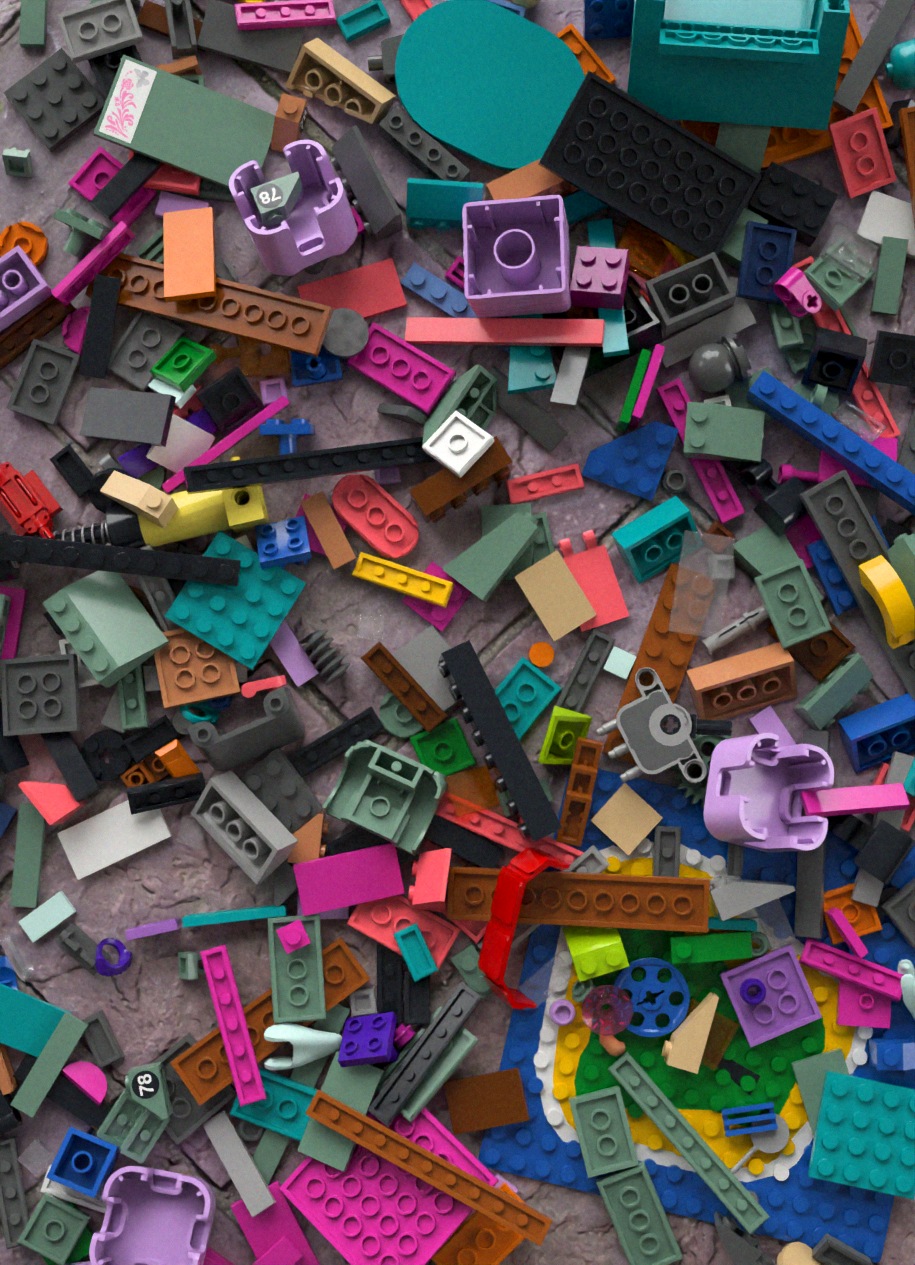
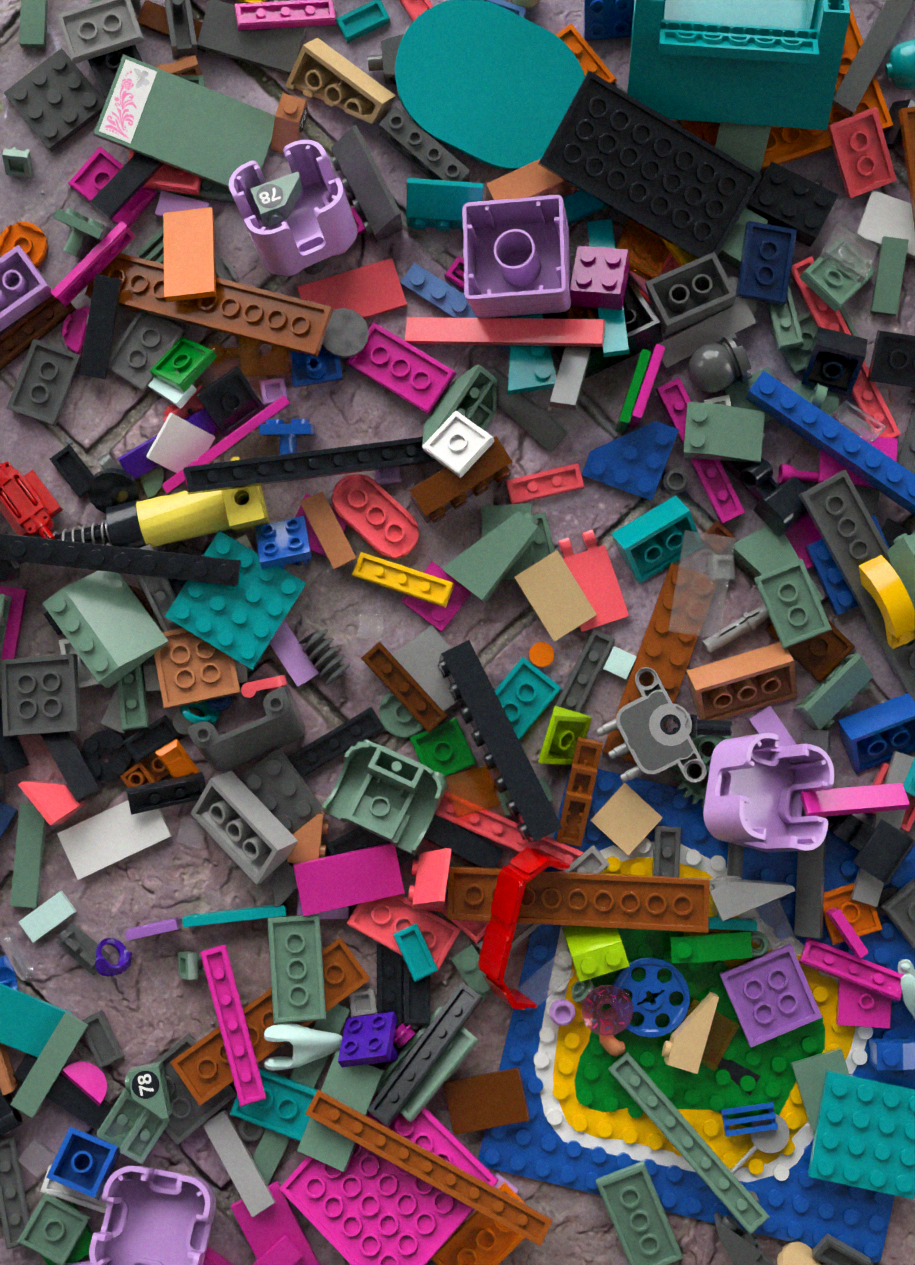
(128, 416): tile -> none
(140, 498): tan slope -> none
(293, 936): dark pink plate -> none
(402, 413): dark grey tile -> none
(603, 1131): sand green plate -> none
(760, 994): dark purple plate -> none
(794, 292): dark pink piece -> none

